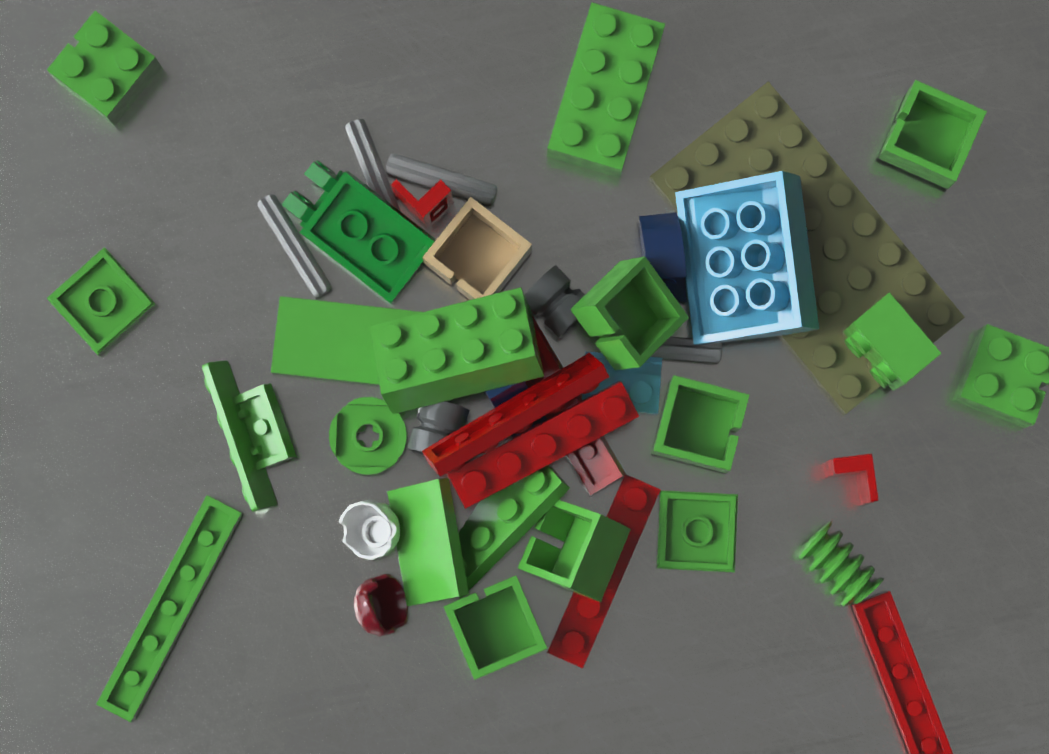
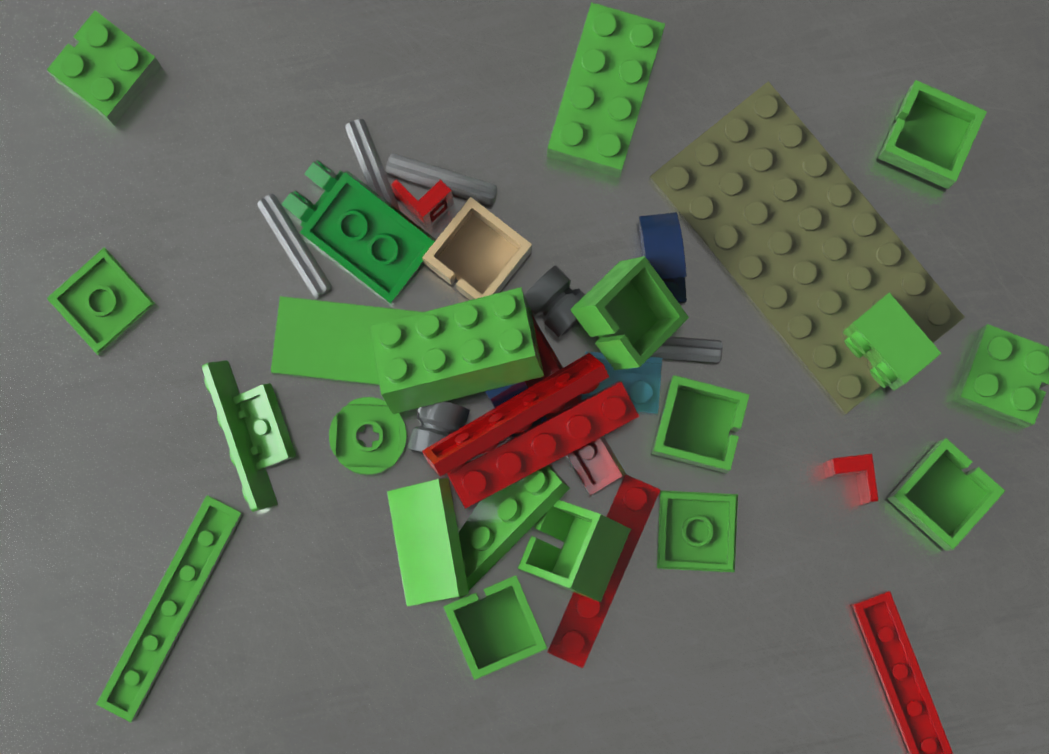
(370, 529): white hair -> none
(380, 605): dark red hair -> none
(747, 259): medium azure slope -> none
(839, 565): bright green piece -> none
(943, 497): none -> bright green piece

